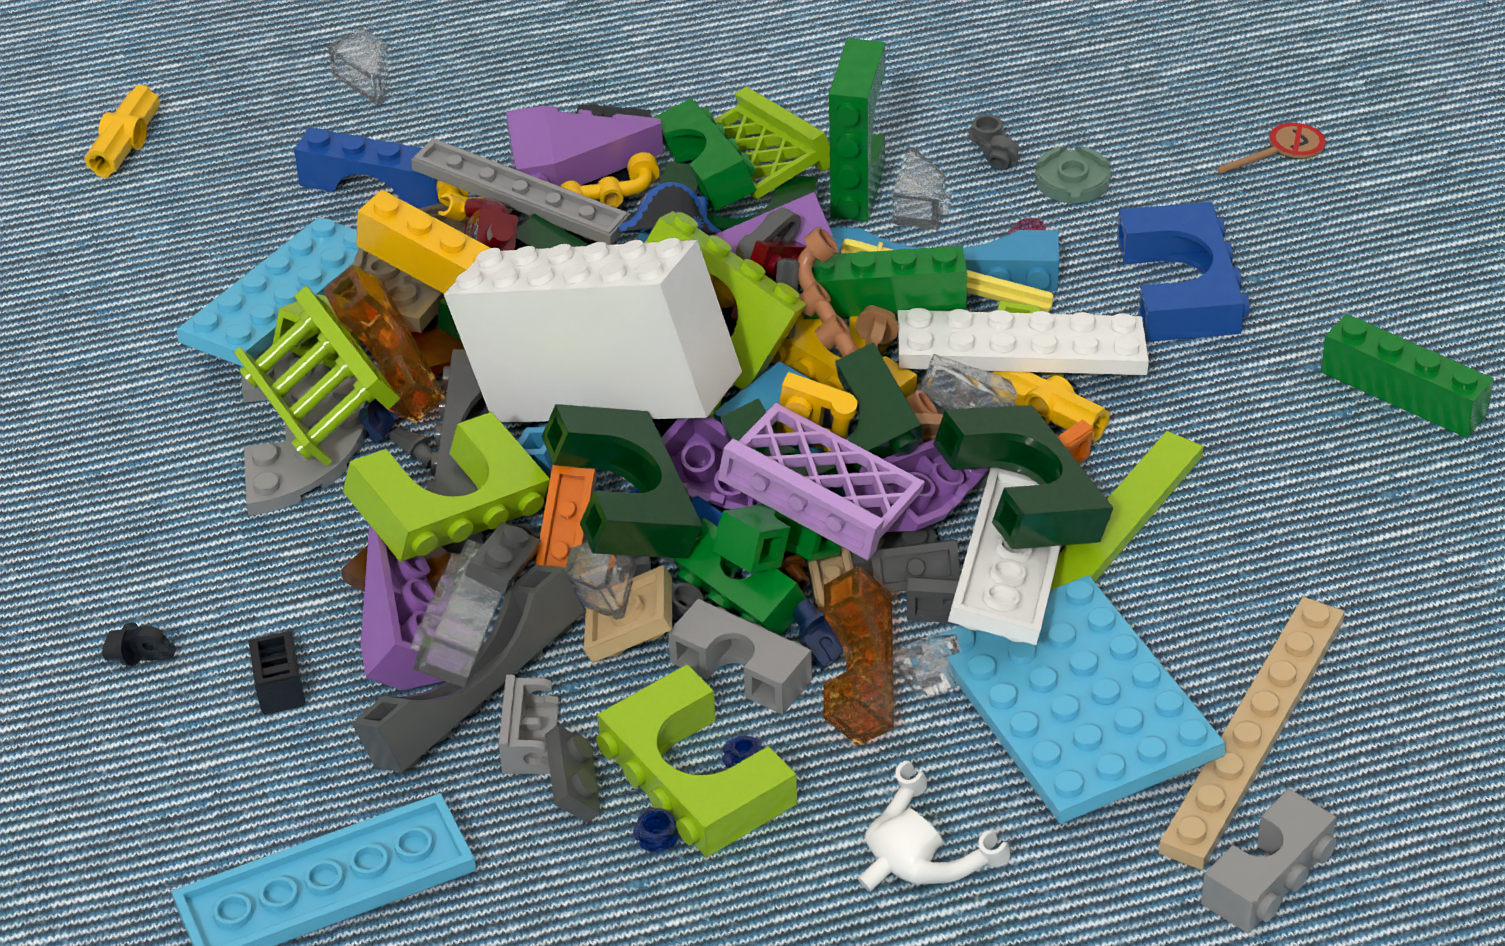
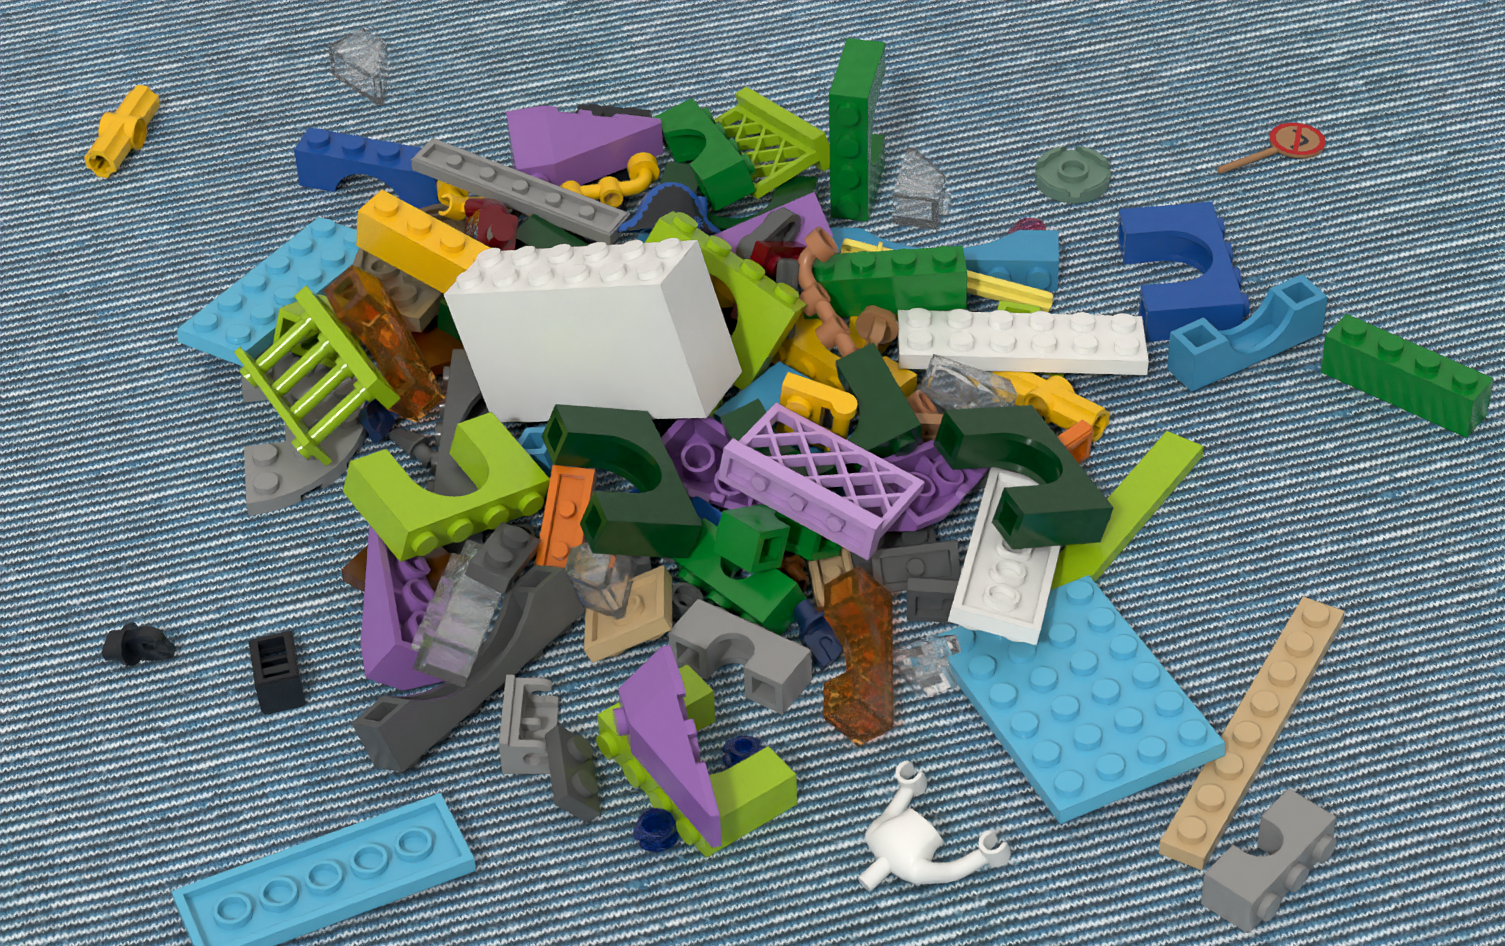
(666, 741): none -> medium lavender wedge
(984, 128): dark grey plate -> none
(1001, 152): dark grey plate -> none
(1284, 319): none -> dark azure arch

